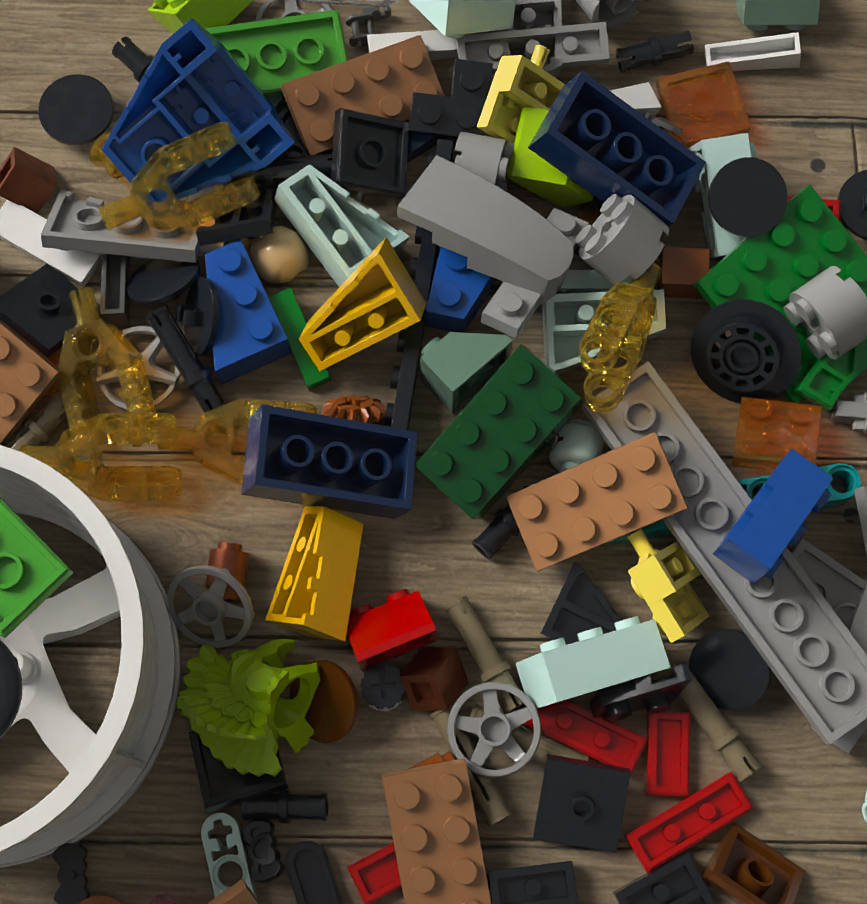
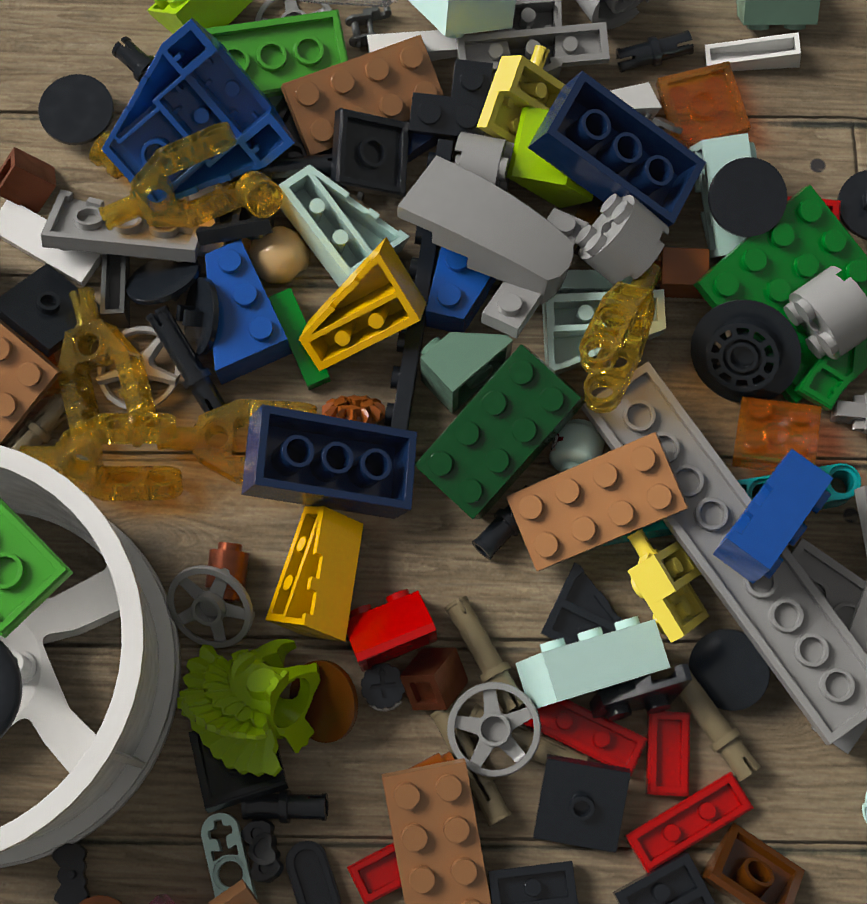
(259, 204): none -> clear yellow wheel

